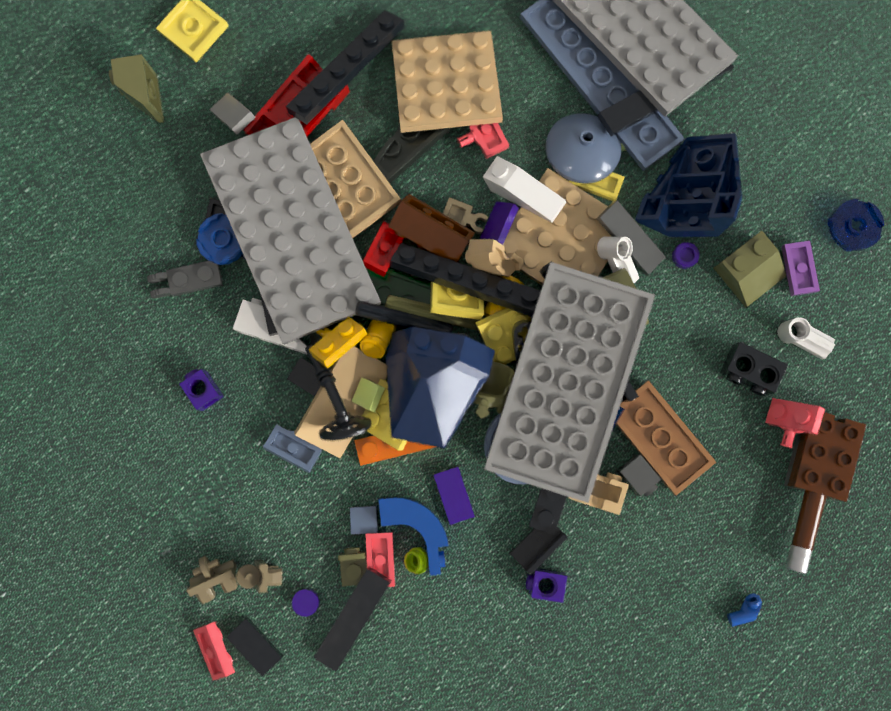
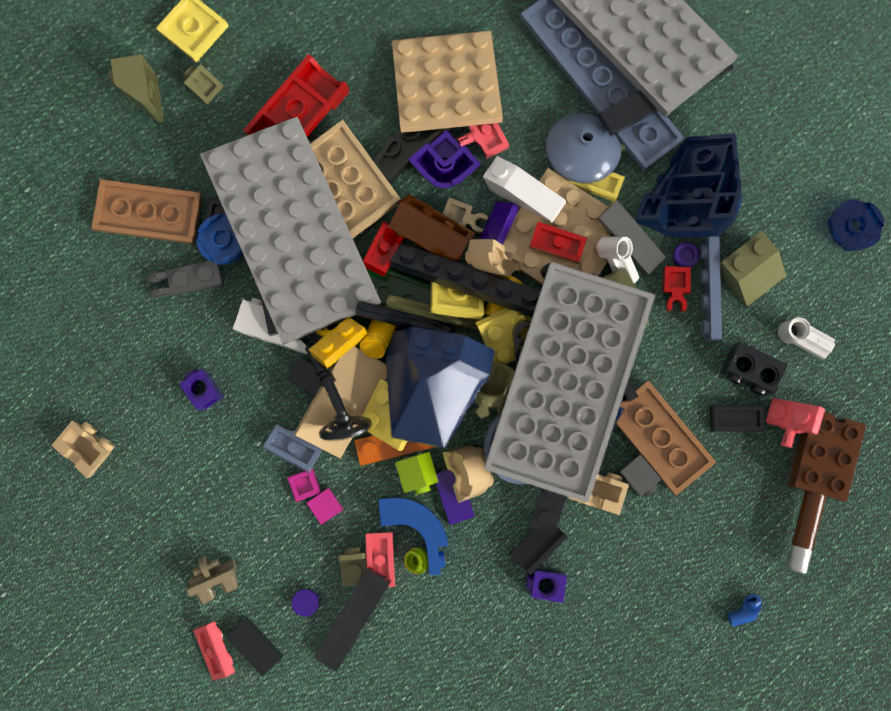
(83, 447): none -> tan cylinder
(147, 211): none -> medium nougat plate
(202, 83): none -> olive bracket
(232, 113): light grey tile -> none
(259, 576): dark tan hips -> none
(304, 485): none -> dark pink tile
(325, 506): none -> dark pink tile
(345, 67): black plate -> none
(363, 520): sand blue tile -> none
(368, 394): yellowish green tile -> none
(417, 473): none -> lime brick
(444, 162): none -> dark purple brick
(468, 466): none -> tan cylinder
(558, 242): none -> red plate
(676, 283): none -> red plate
(711, 299): none -> sand blue plate
(737, 418): none -> black tile
(800, 268): medium lavender plate -> none

